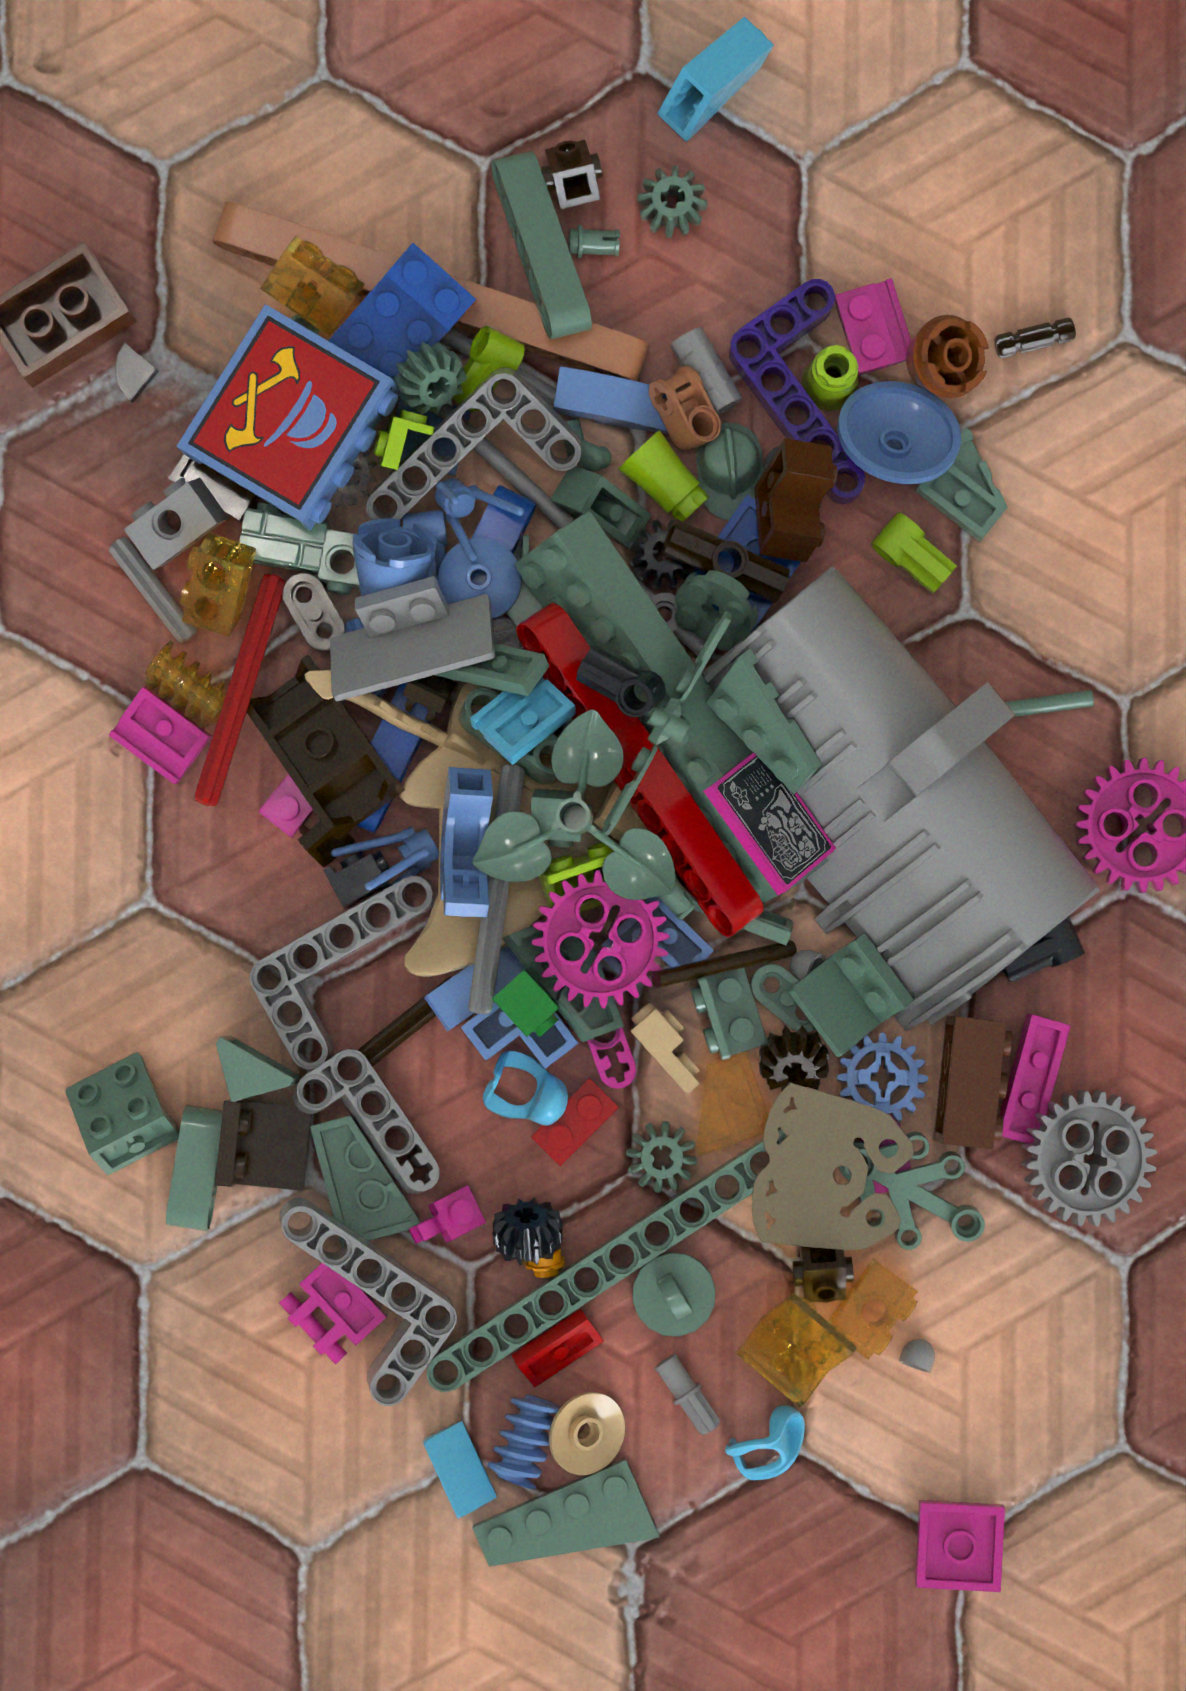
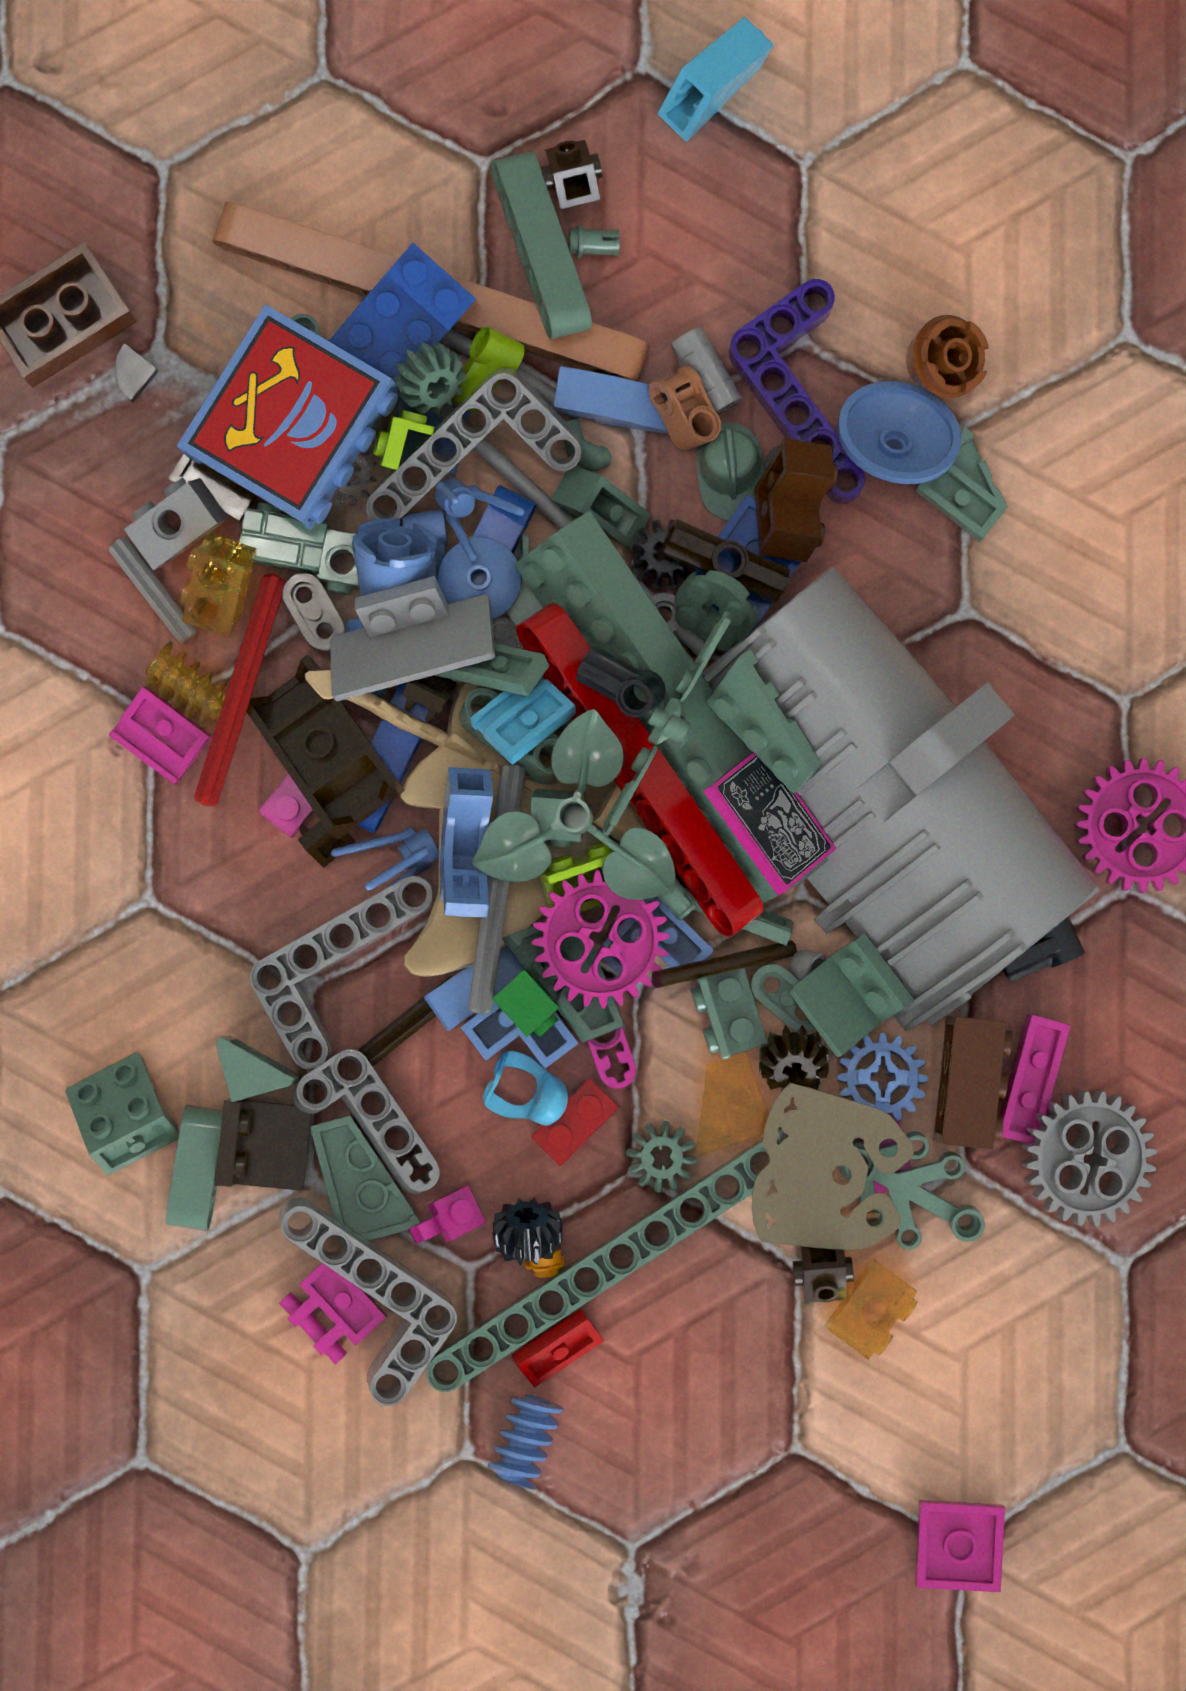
(292, 285): clear yellow brick -> none
(356, 872): black brick -> none
(459, 1469): medium azure slope -> none
(575, 1517): sand green wing -> none
(597, 1442): tan dish -> none
(660, 1037): tan plate -> none
(664, 477): lime plant -> none
(674, 1294): sand green tile -> none
(687, 201): sand green gear -> none
(688, 1394): light grey axle -> none
(785, 1436): medium azure piece -> none
(795, 1348): clear yellow bracket -> none
(826, 391): lime plant -> none
(874, 326): dark pink plate -> none
(905, 545): lime piece -> none
(918, 1355): light grey hinge -> none
(1035, 337): dark brown axle -> none
(1051, 703): sand green bar -> none

